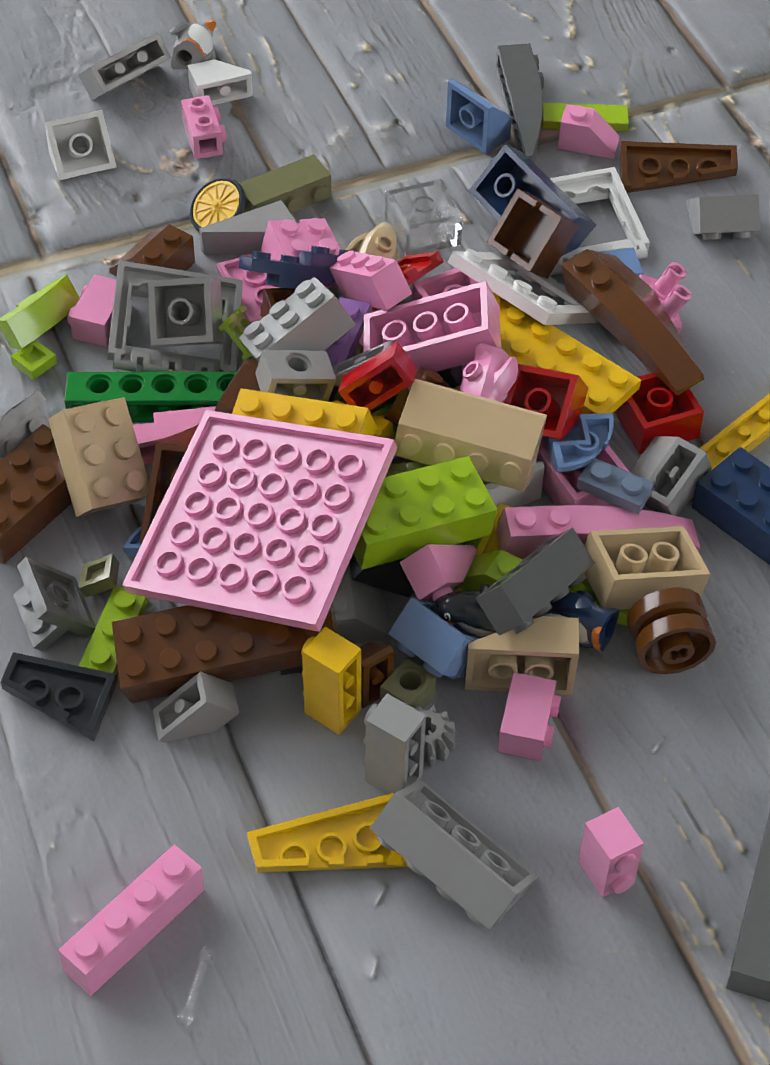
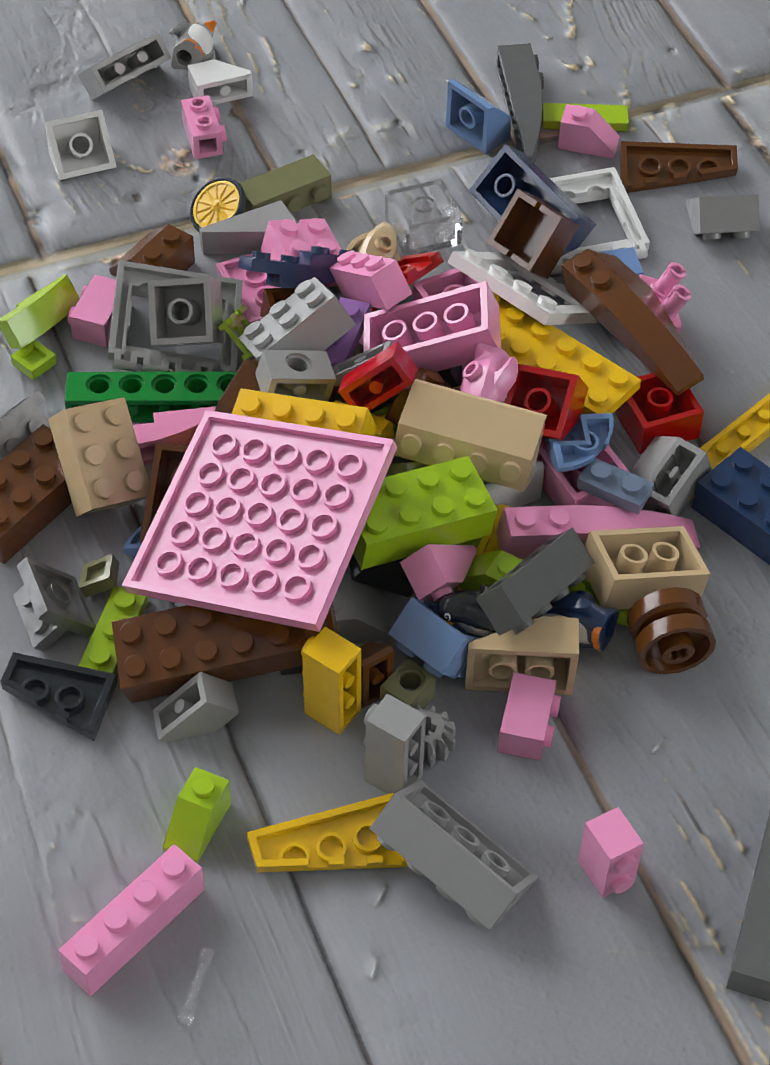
(198, 813): none -> lime slope

